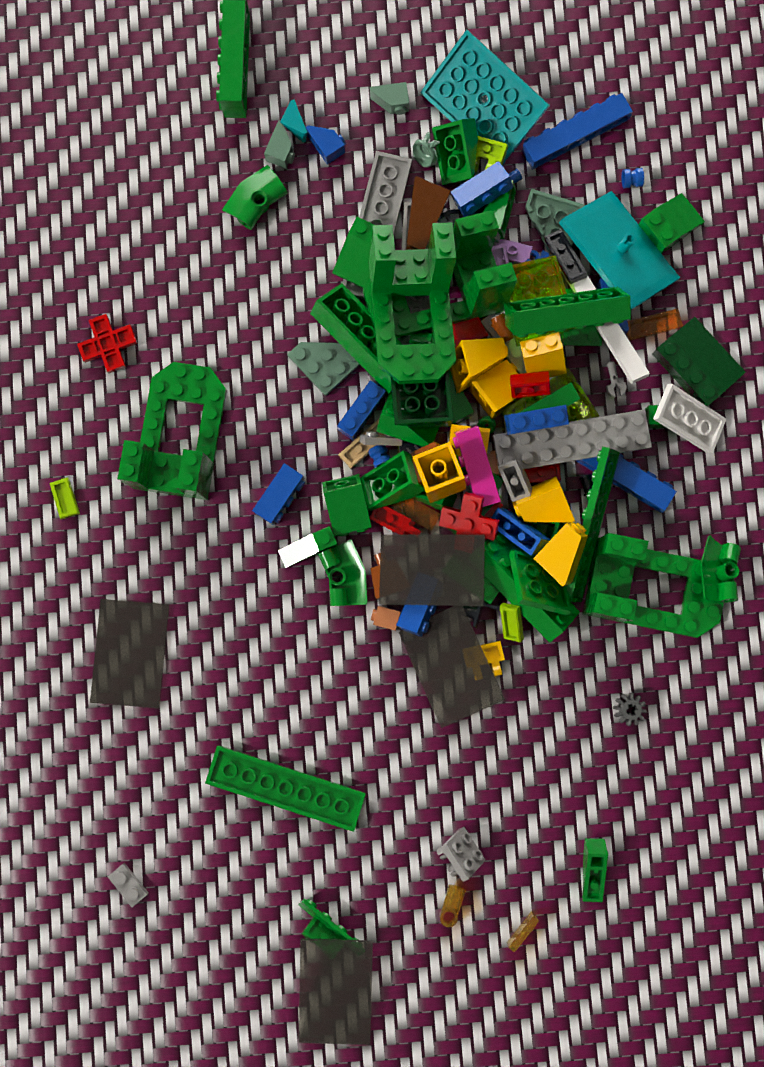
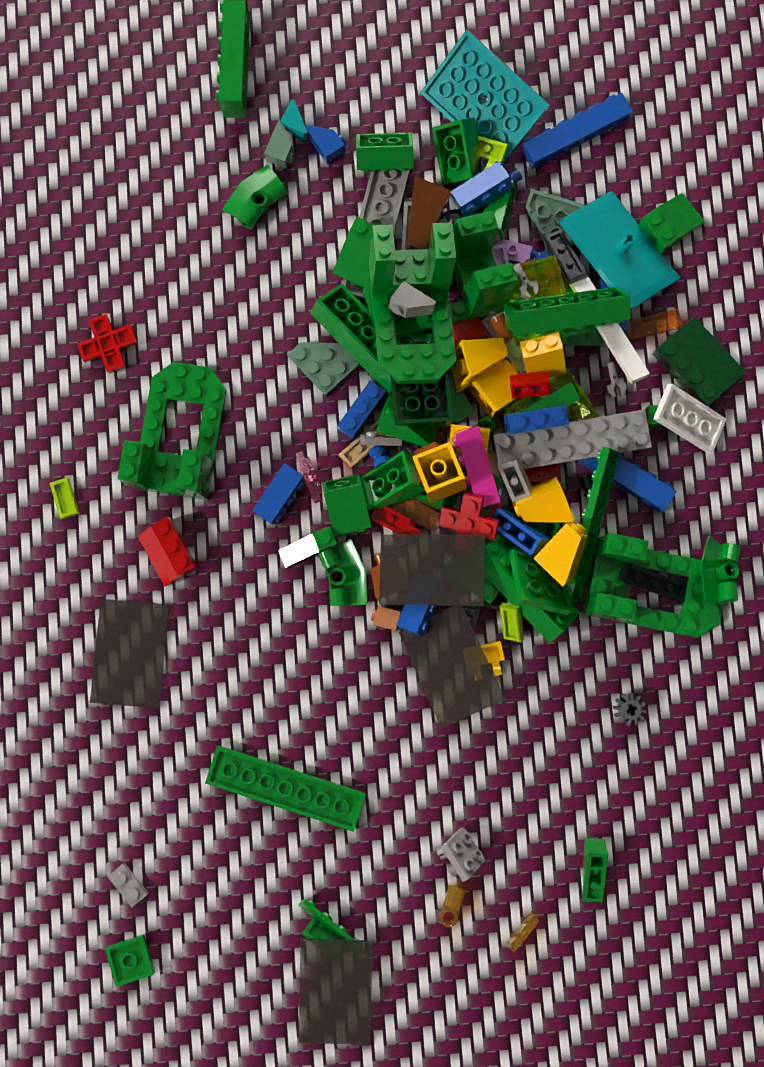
(129, 960): none -> green plate
(167, 551): none -> red slope
(309, 476): none -> clear pink plate
(384, 151): none -> green slope
(391, 97): sand green slope -> none
(411, 302): none -> light grey slope
(425, 154): sand green piece -> none
(525, 283): none -> light grey bar
(633, 178): blue wheel -> none
(651, 581): none -> black tile

